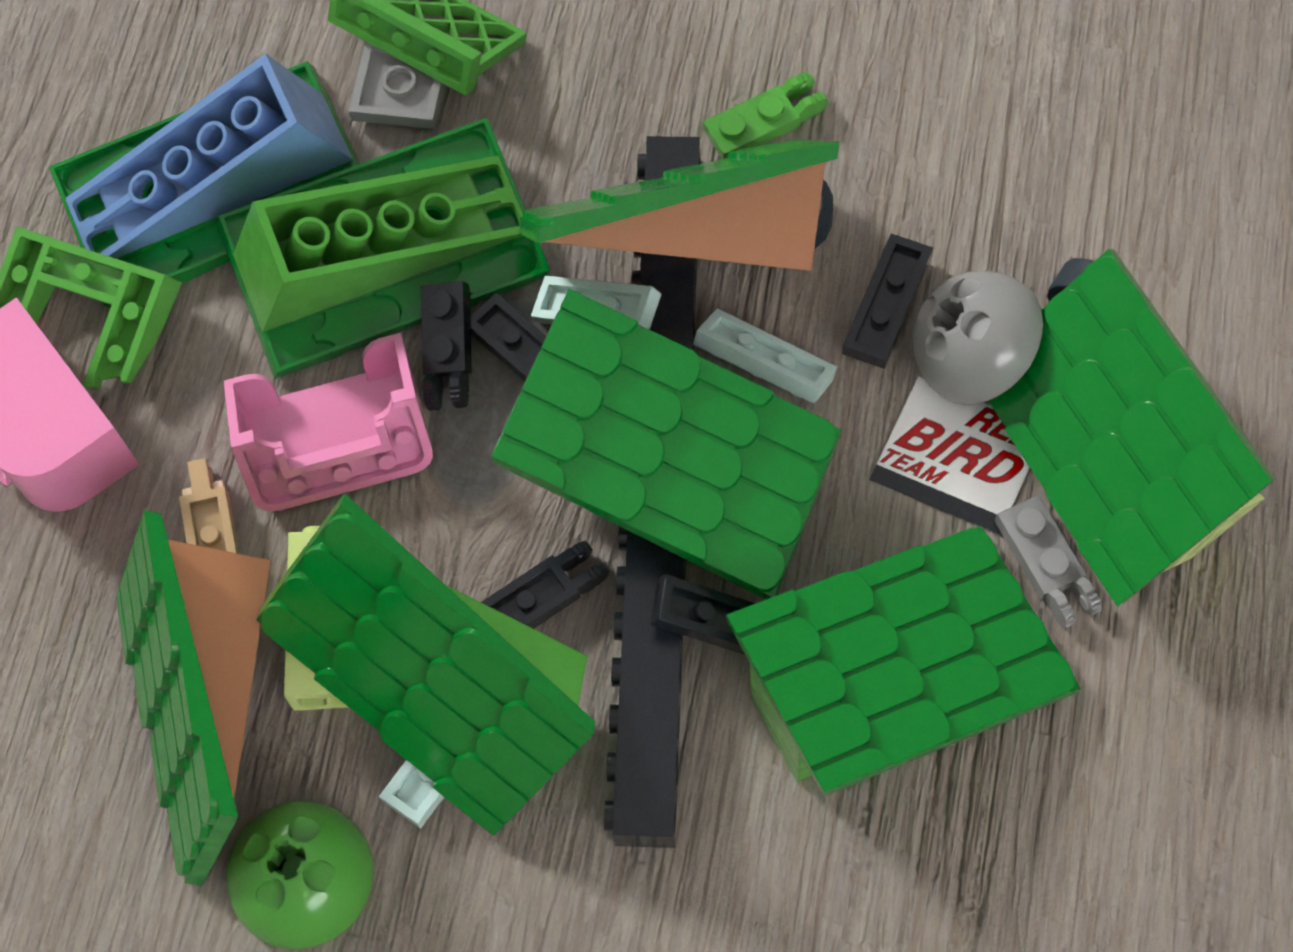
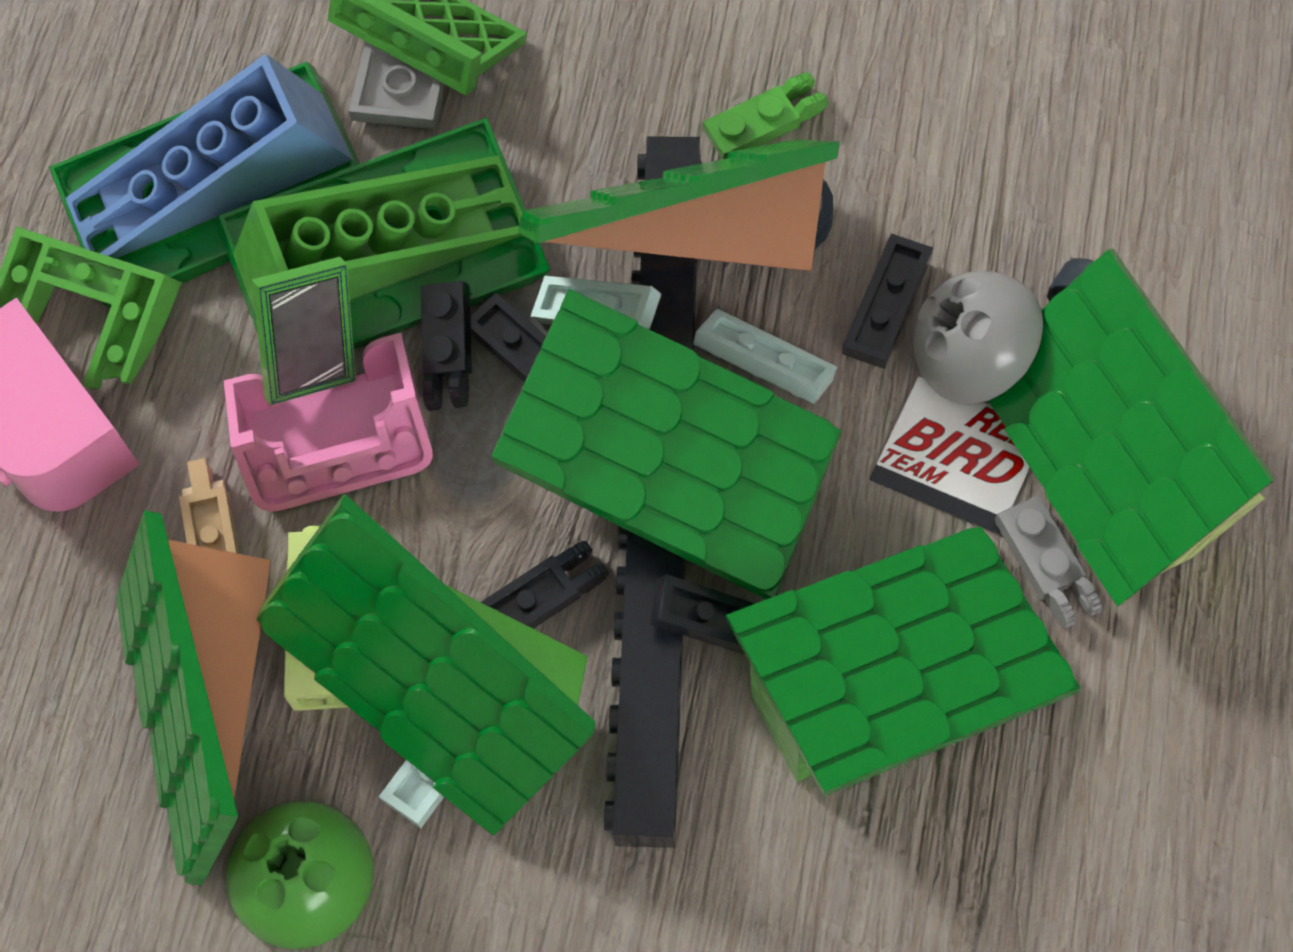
(304, 330): none -> tile

